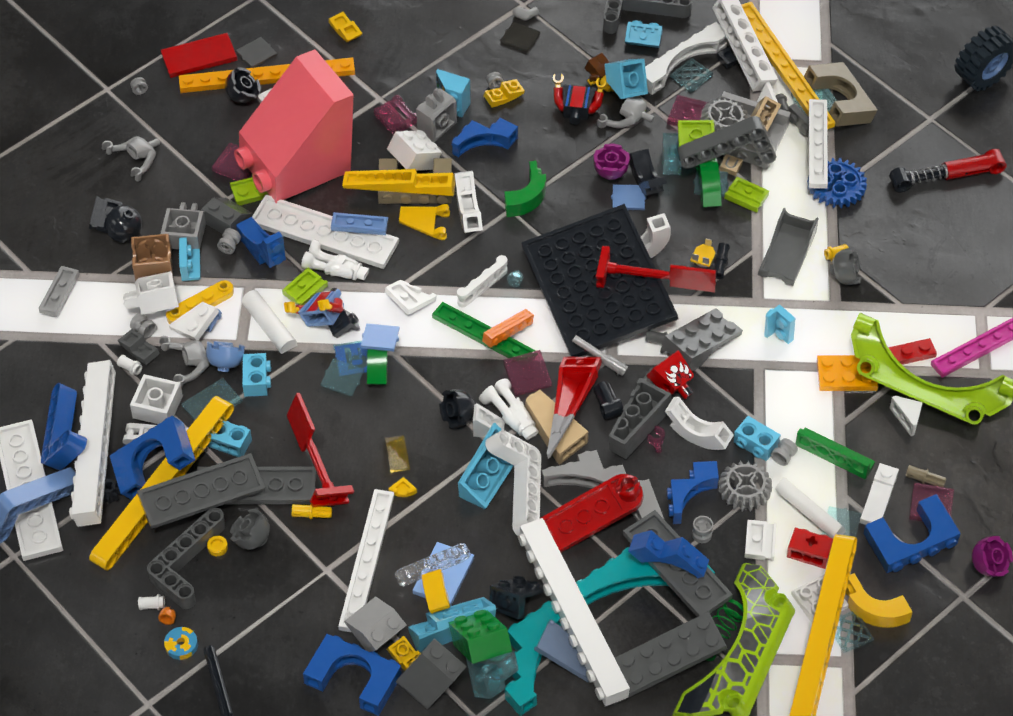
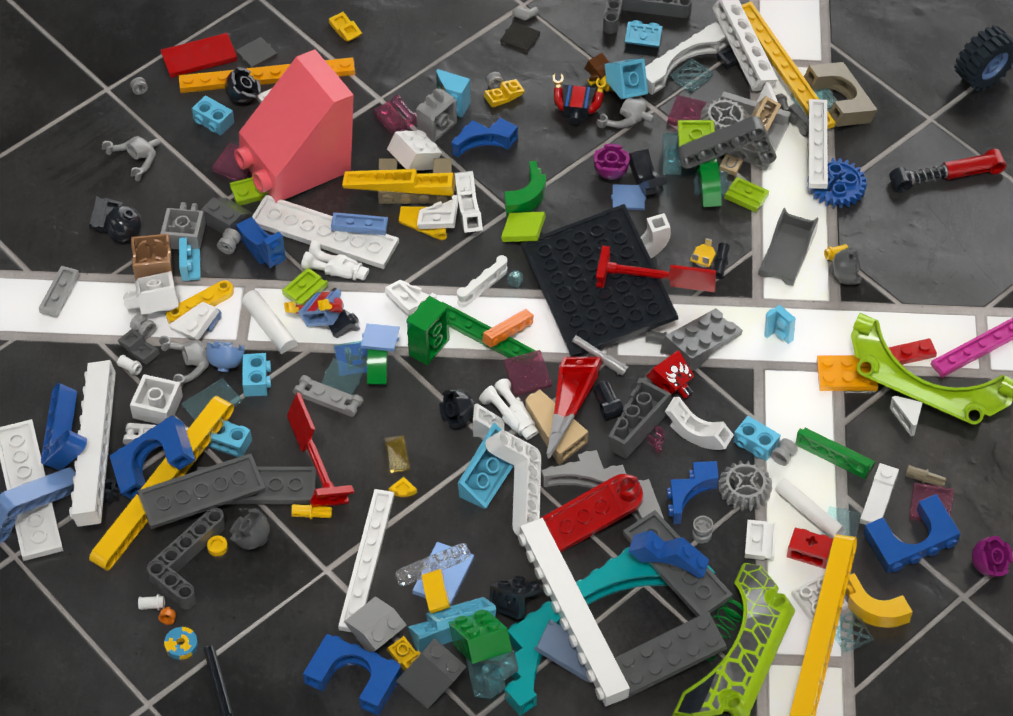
(213, 115): none -> medium azure brick
(328, 396): none -> light grey plate
(428, 330): none -> green brick
(439, 215): none -> white wing
(523, 226): none -> lime tile

